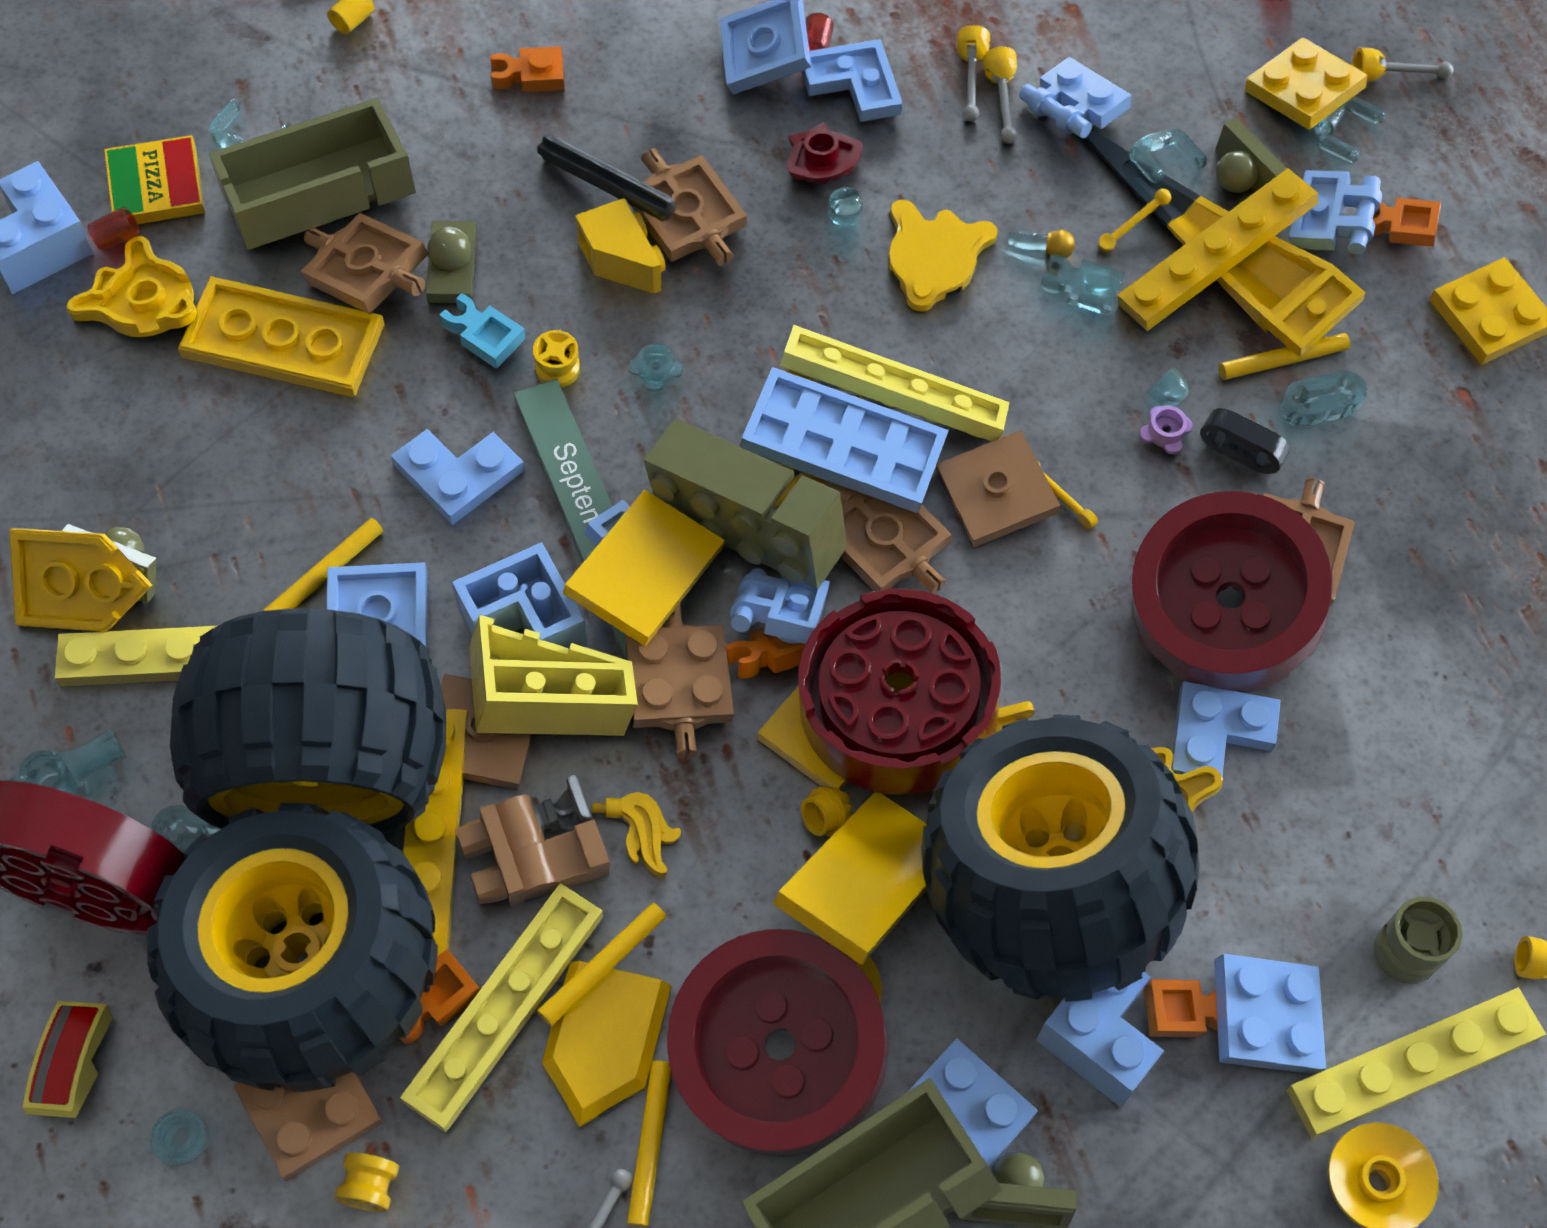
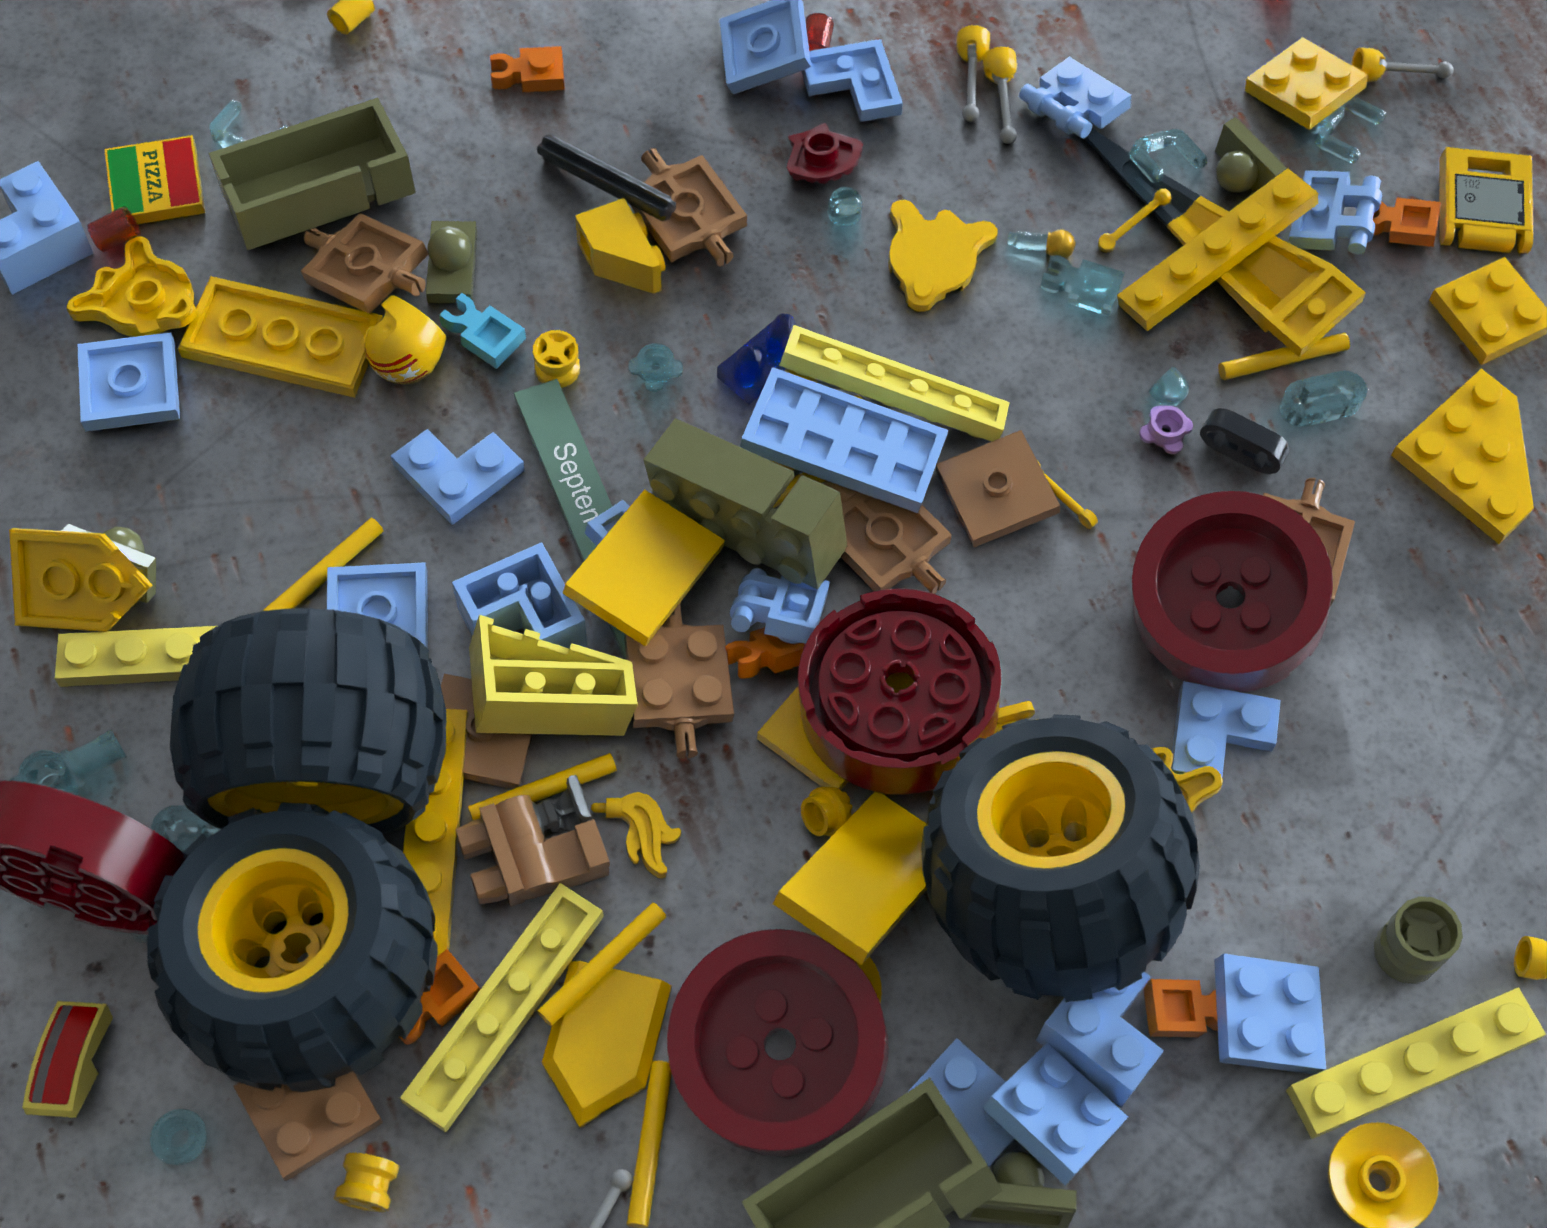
(128, 382): none -> light blue plate
(403, 343): none -> yellow helmet
(553, 783): none -> yellow bar
(750, 365): none -> clear blue tile
(1055, 1113): none -> light blue plate
(1474, 456): none -> yellow plate
(1486, 204): none -> yellow container

